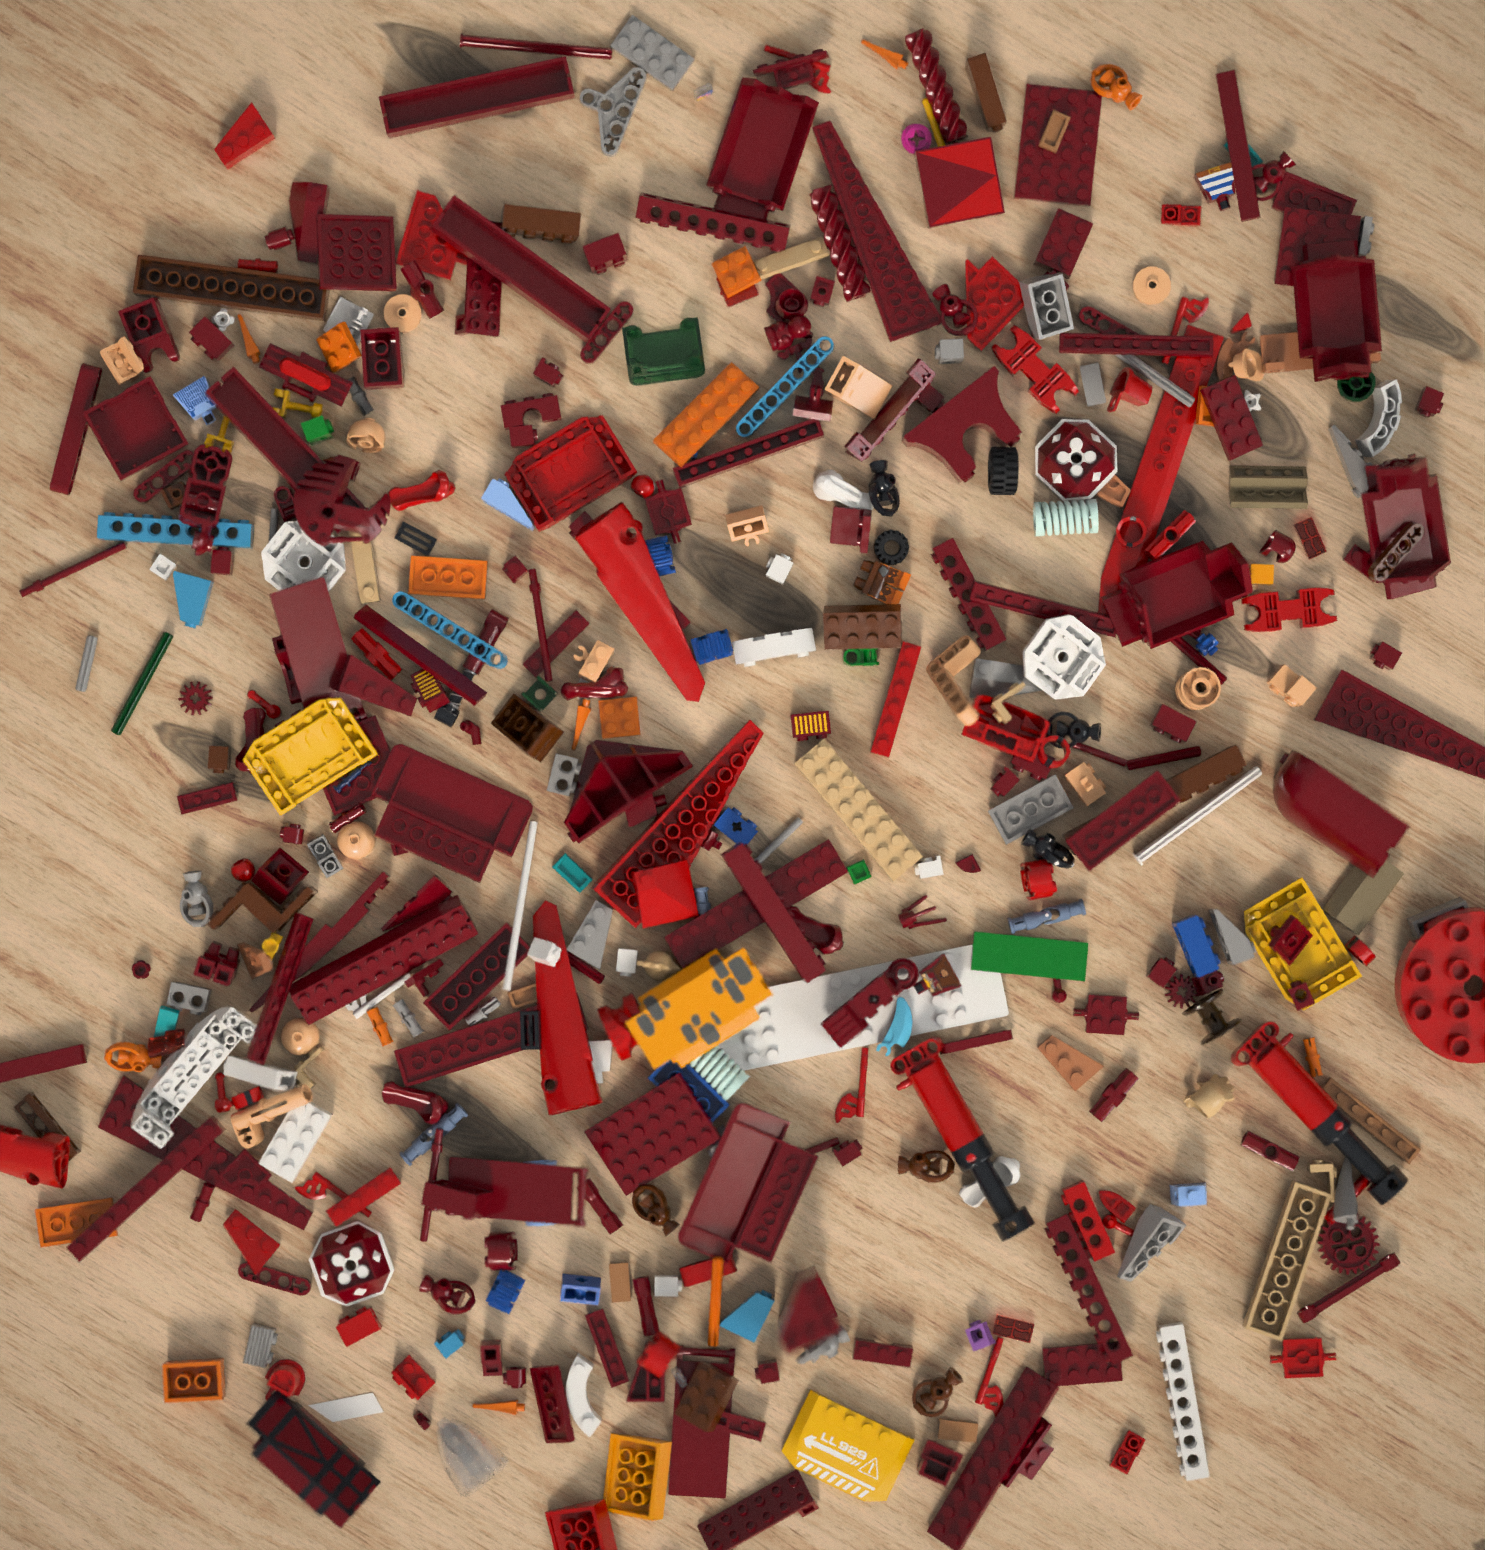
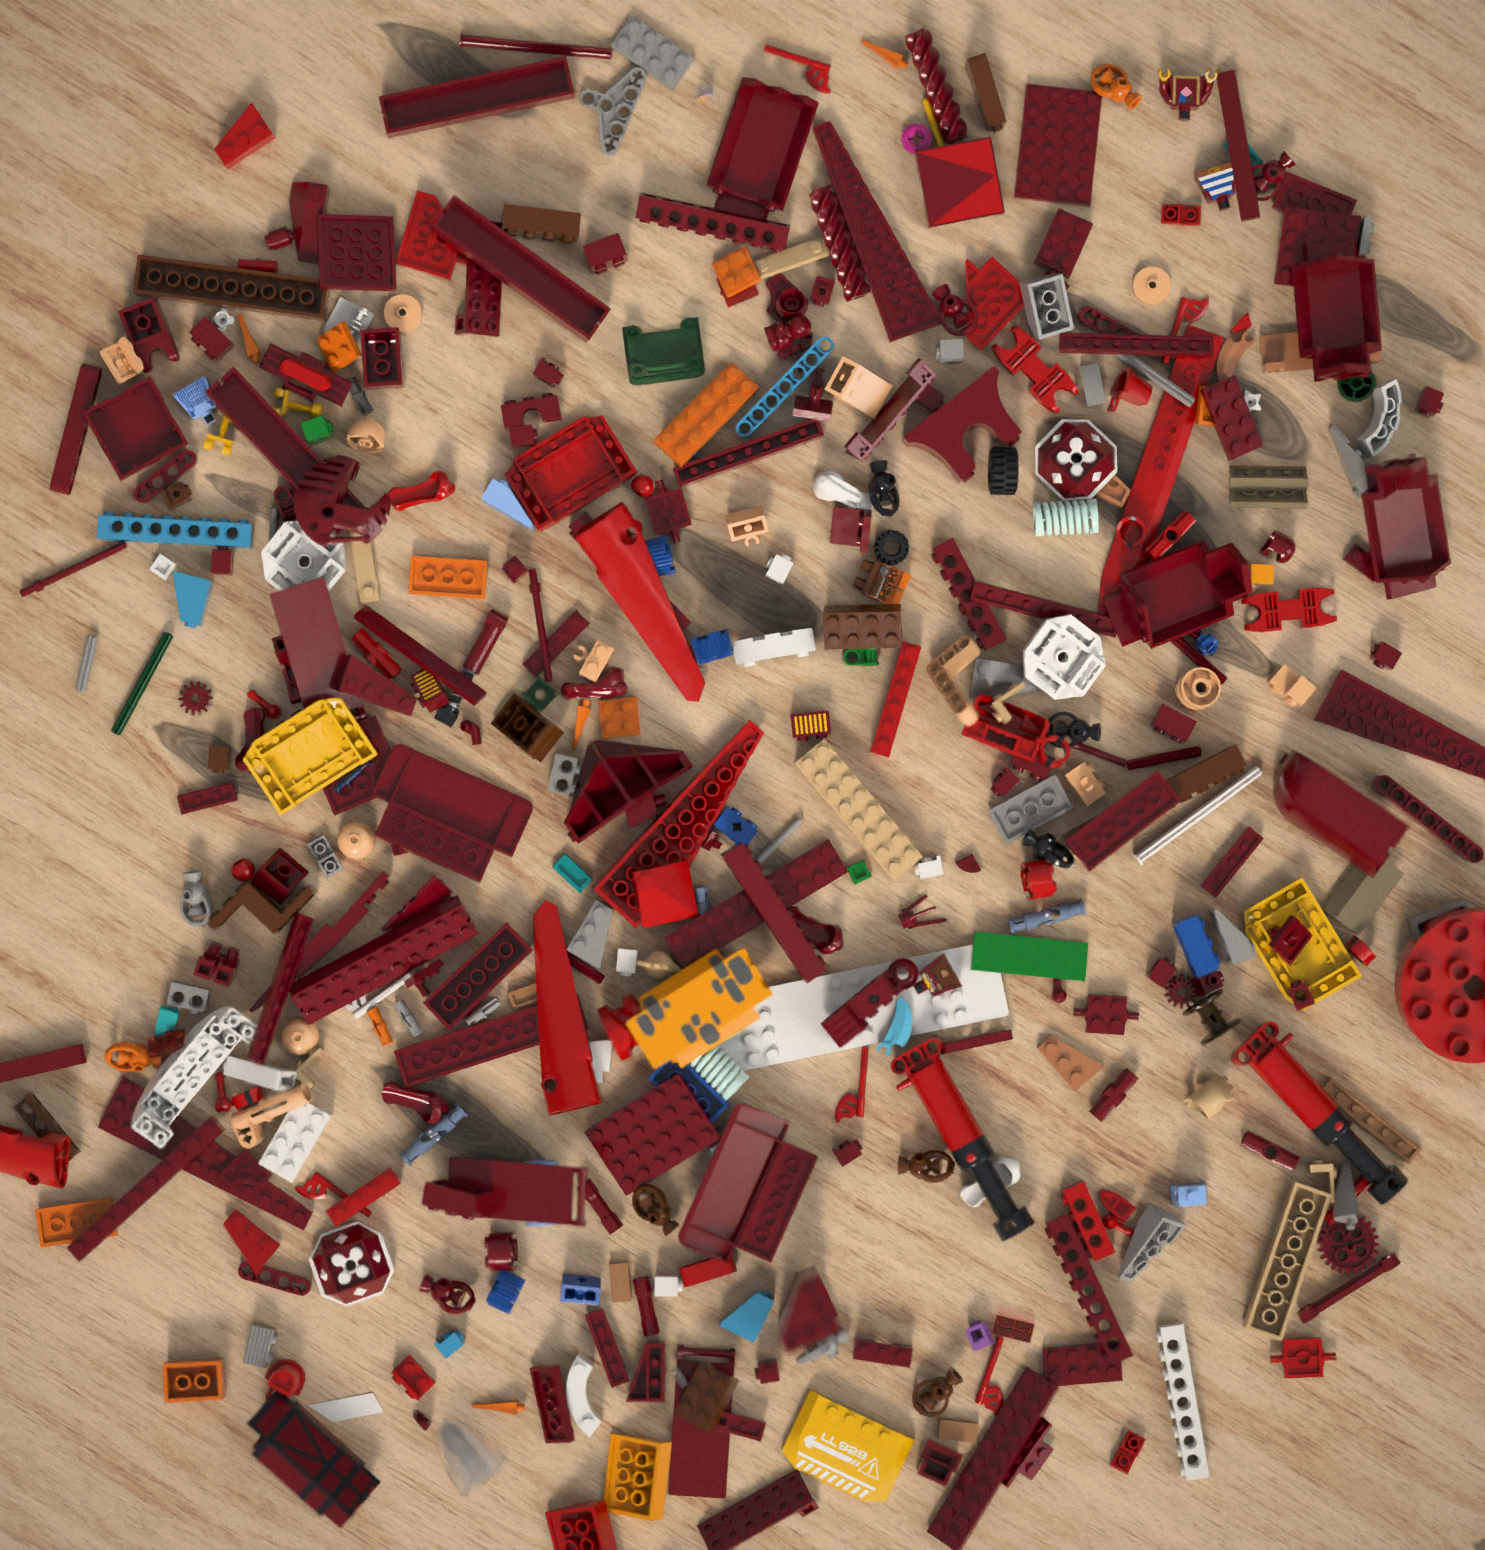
(136, 969): dark red plate -> none
(202, 1202): dark red pin -> none
(205, 494): dark red brick -> none
(255, 960): nougat wing -> none
(271, 945): yellow bar -> none
(292, 834): dark red plate -> none
(347, 817): dark red pin -> none
(358, 1326): red brick -> none
(401, 531): black tile -> none
(427, 298): dark red piece -> none
(436, 1149): dark red bar -> none
(441, 628): dark azure beam -> none
(491, 1357): dark red brick -> none
(515, 1377): dark red plate -> none
(520, 906): white piece -> none
(537, 1019): black tile -> none
(544, 952): white brick -> none
(609, 334): dark red beam -> none
(658, 1354): red brick -> none
(715, 1301): orange axle -> none
(794, 71): dark red bracket -> none
(823, 1146): dark red bar -> none
(1054, 131): medium nougat tile -> none
(1185, 92): none -> dark red torso
(1232, 862): none -> dark red plate
(1247, 365): light nougat piece -> none
(1310, 538): clear red tile -> none
(1312, 1057): orange pin -> none
(1393, 548): reddish brown beam -> none
(1436, 823): none -> dark red beam

